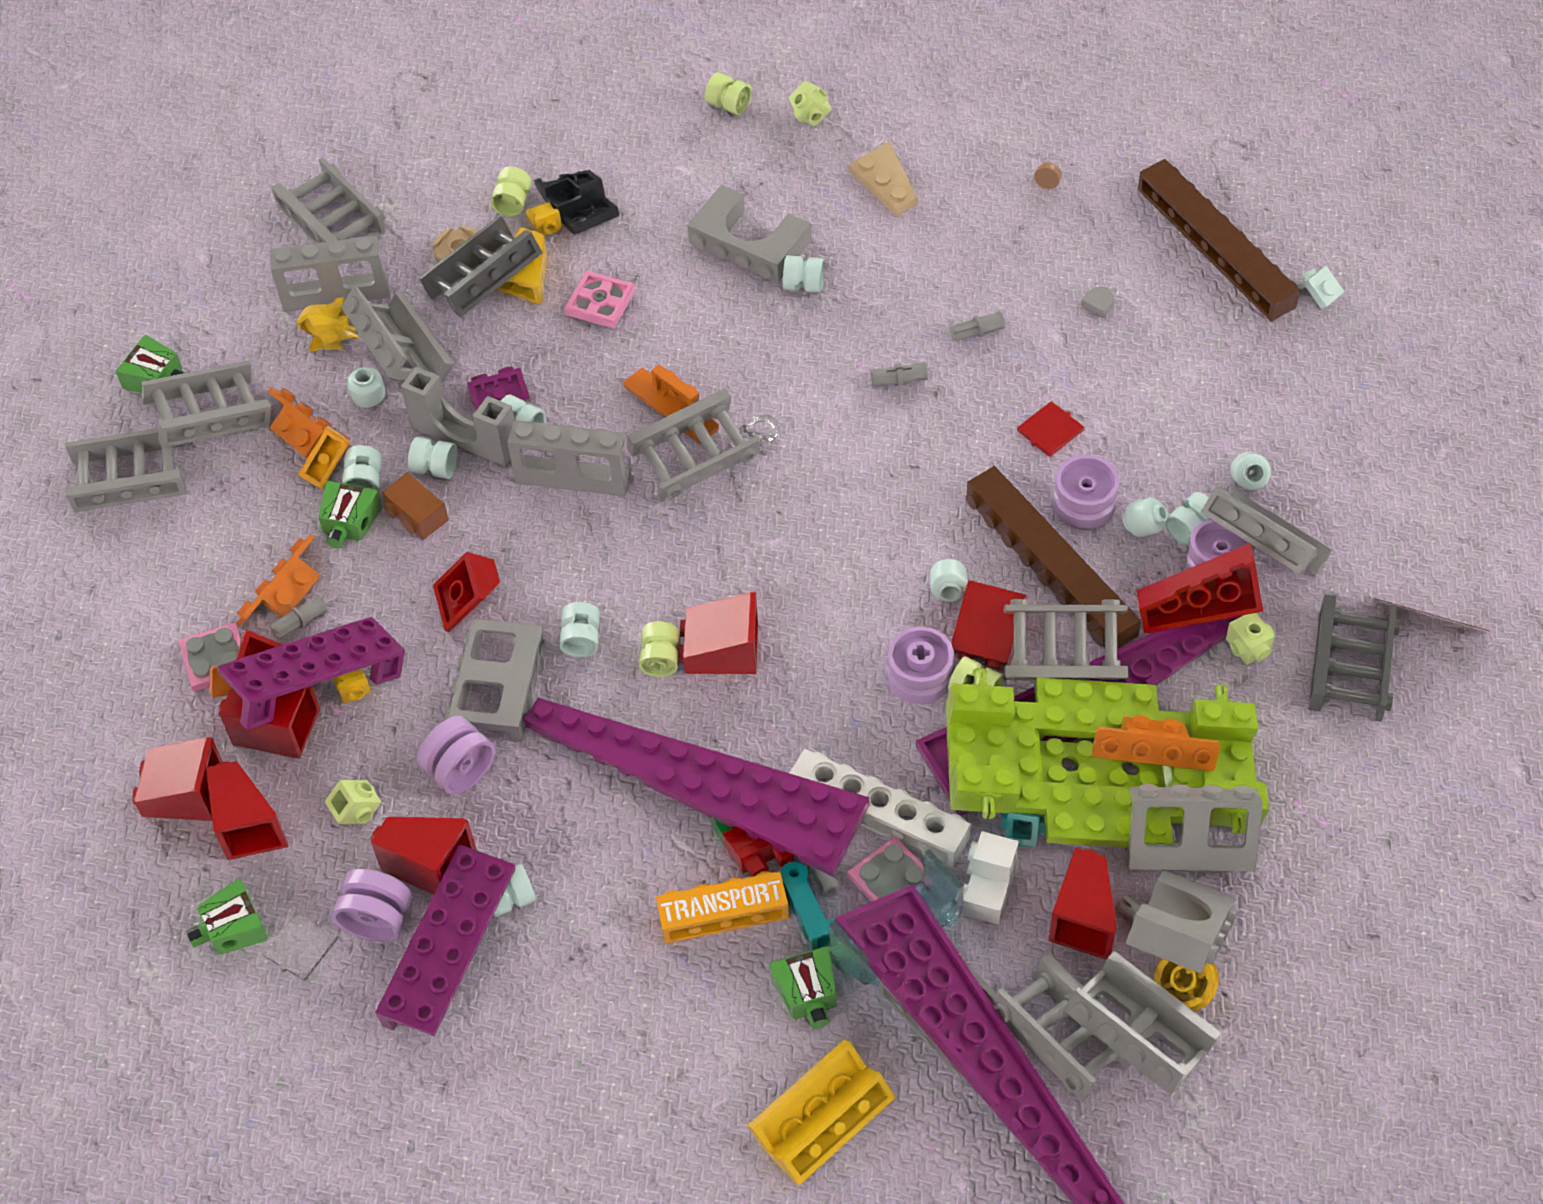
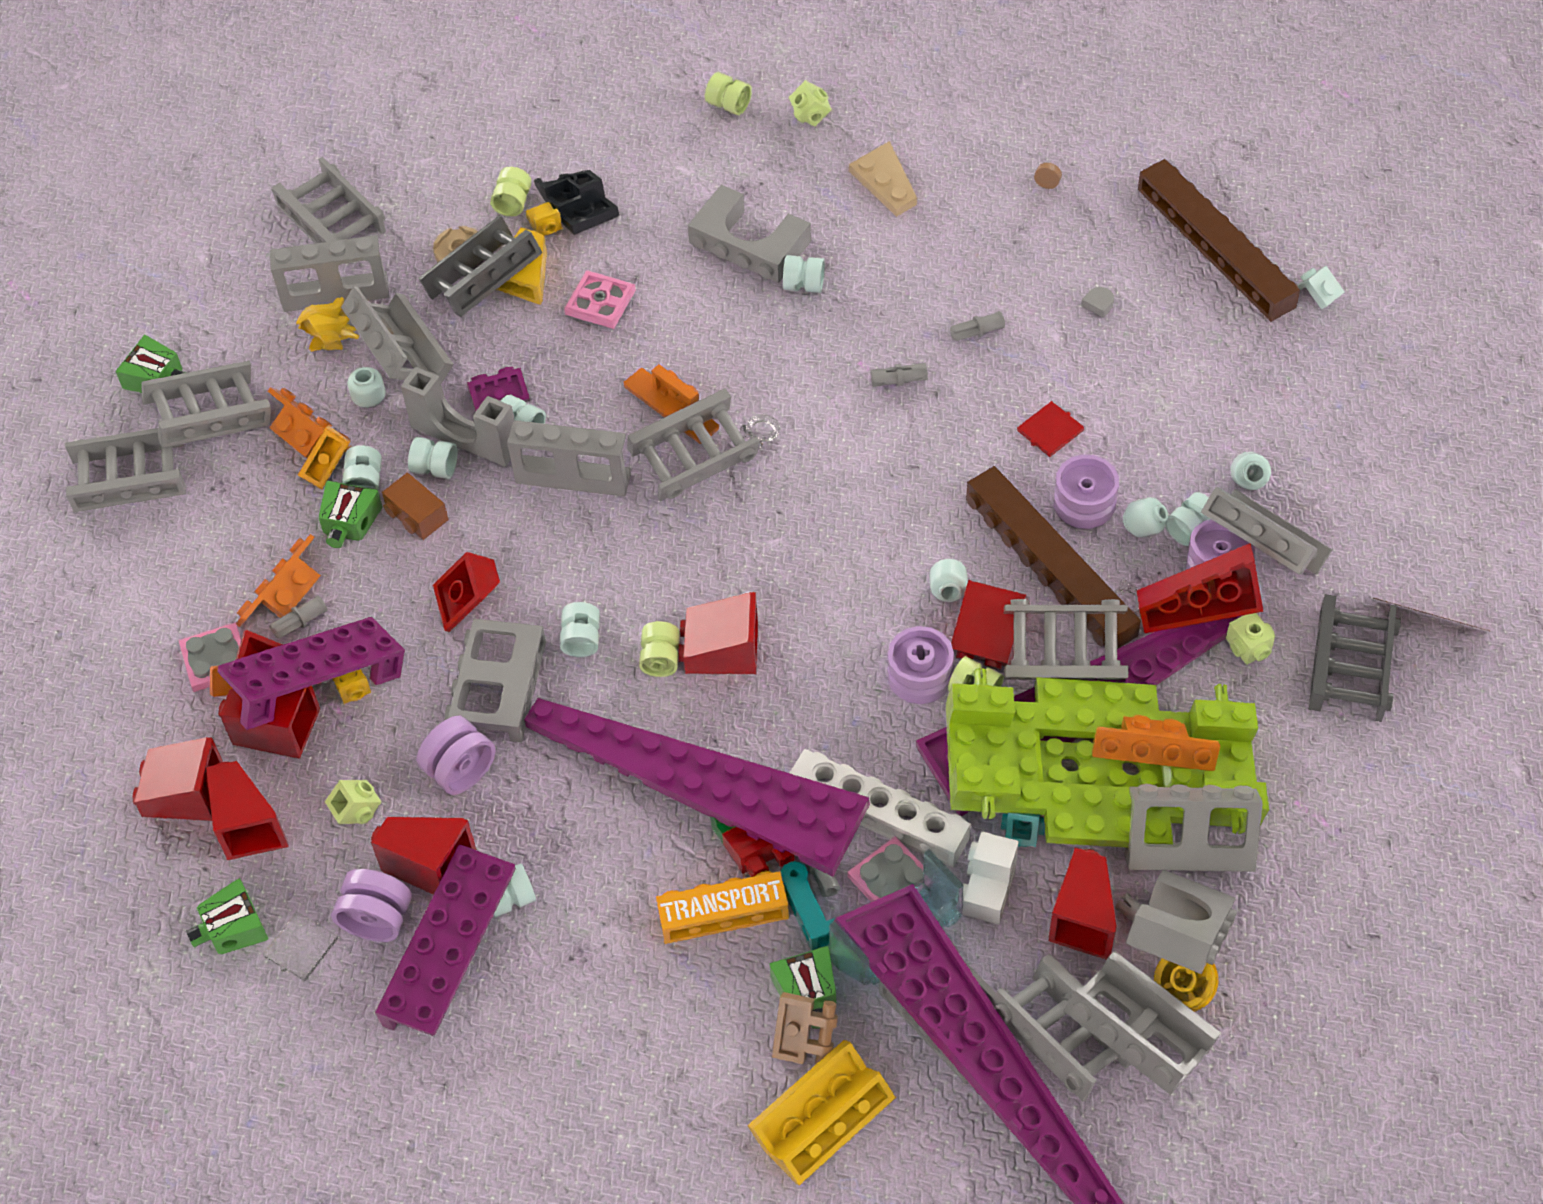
(794, 1027): none -> medium nougat plate

